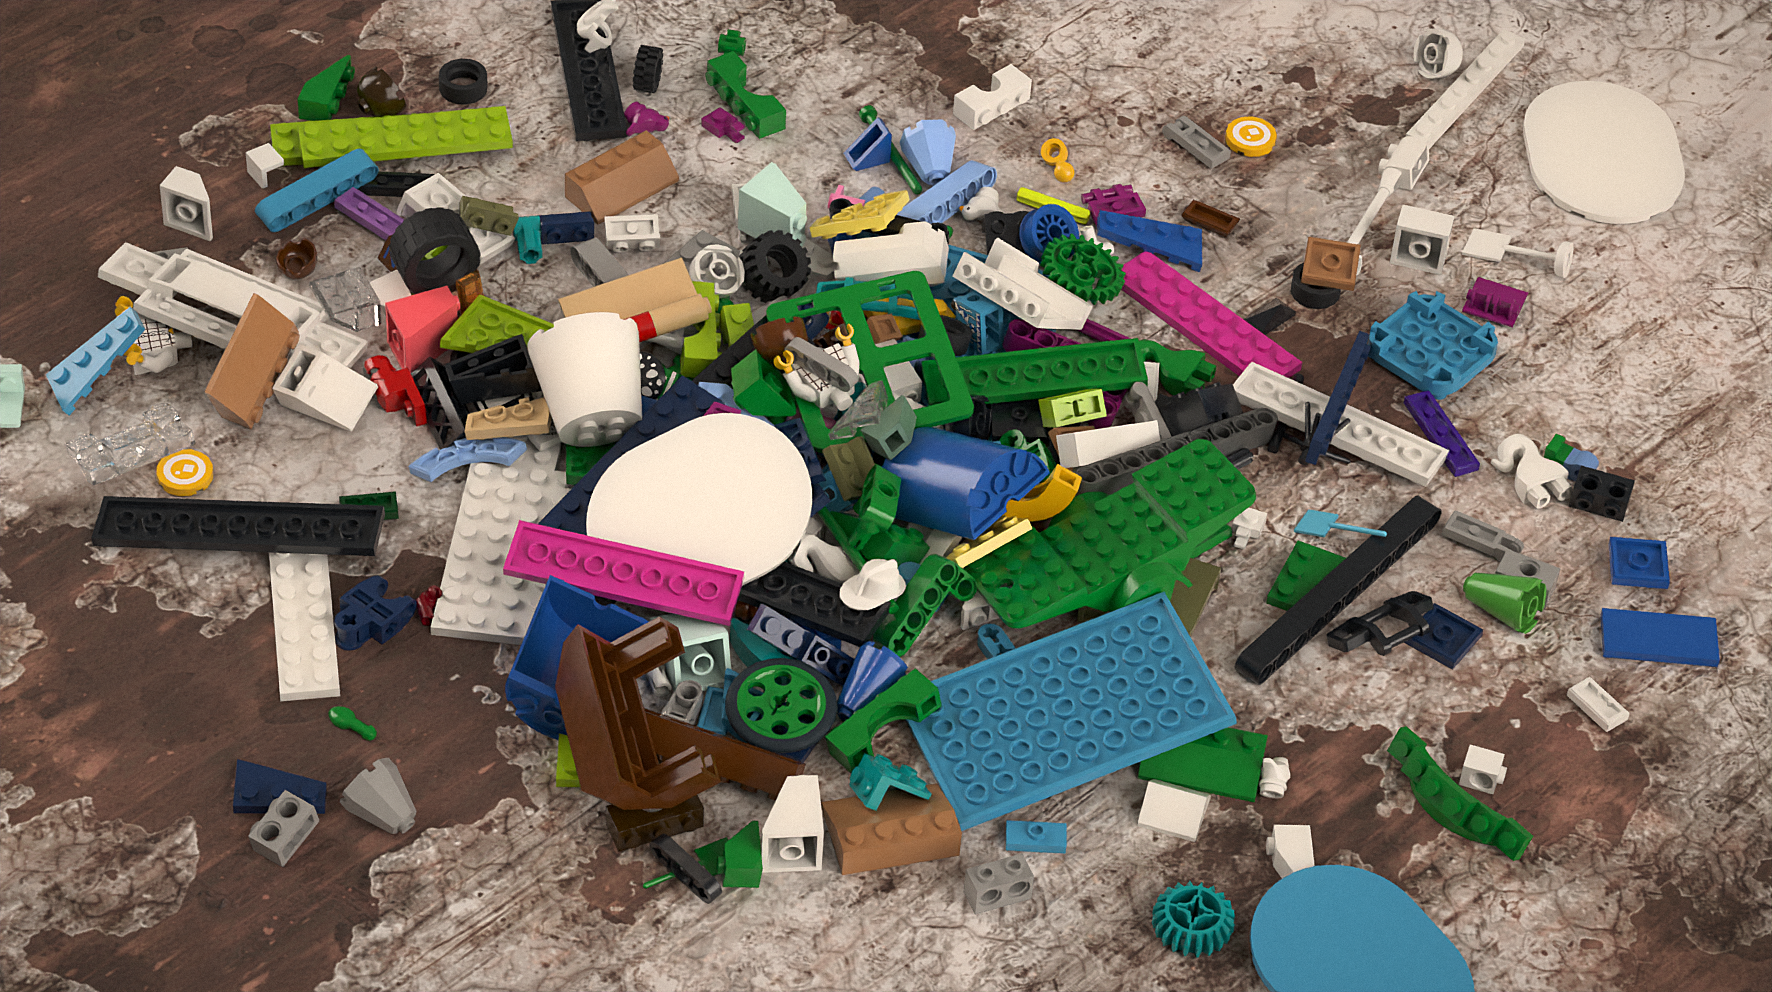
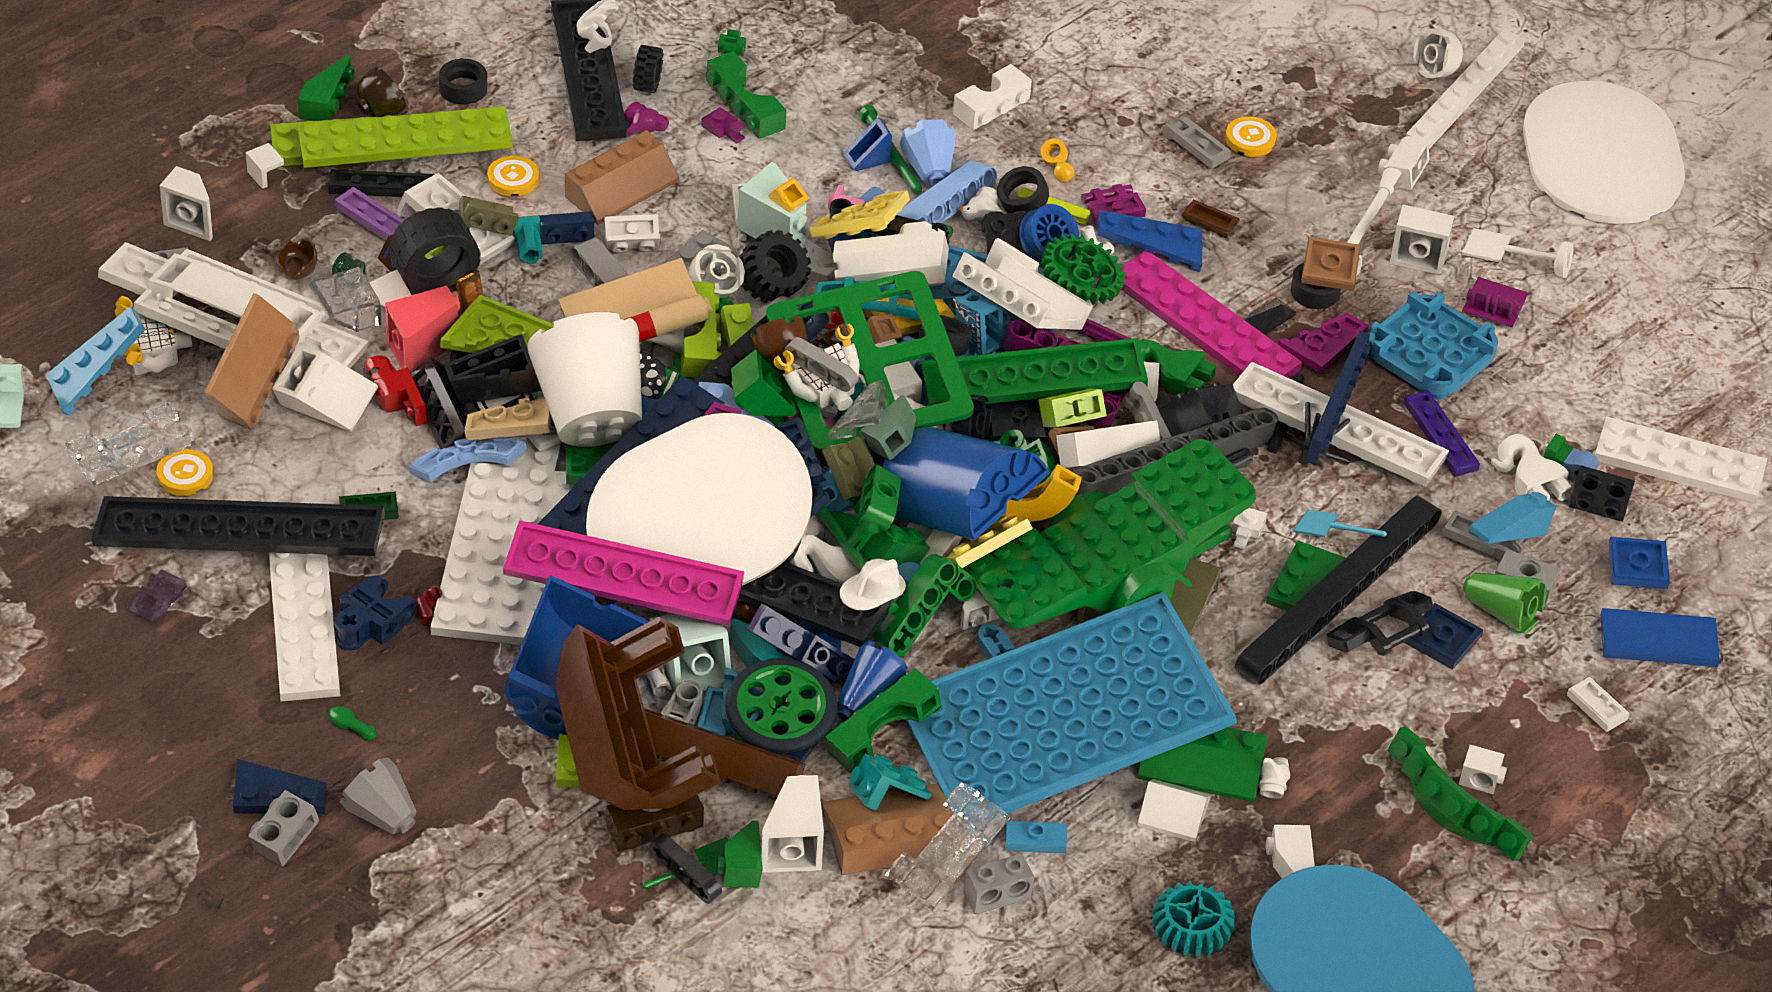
(158, 597): none -> slope
(316, 190): dark azure beam -> none
(346, 262): none -> clear green wheel
(513, 175): none -> yellow tile
(789, 195): none -> yellow slope
(951, 850): none -> clear bracket
(1017, 177): none -> black tyre
(1325, 344): none -> magenta wing
(1517, 519): none -> dark azure slope
(1681, 459): none -> white plate

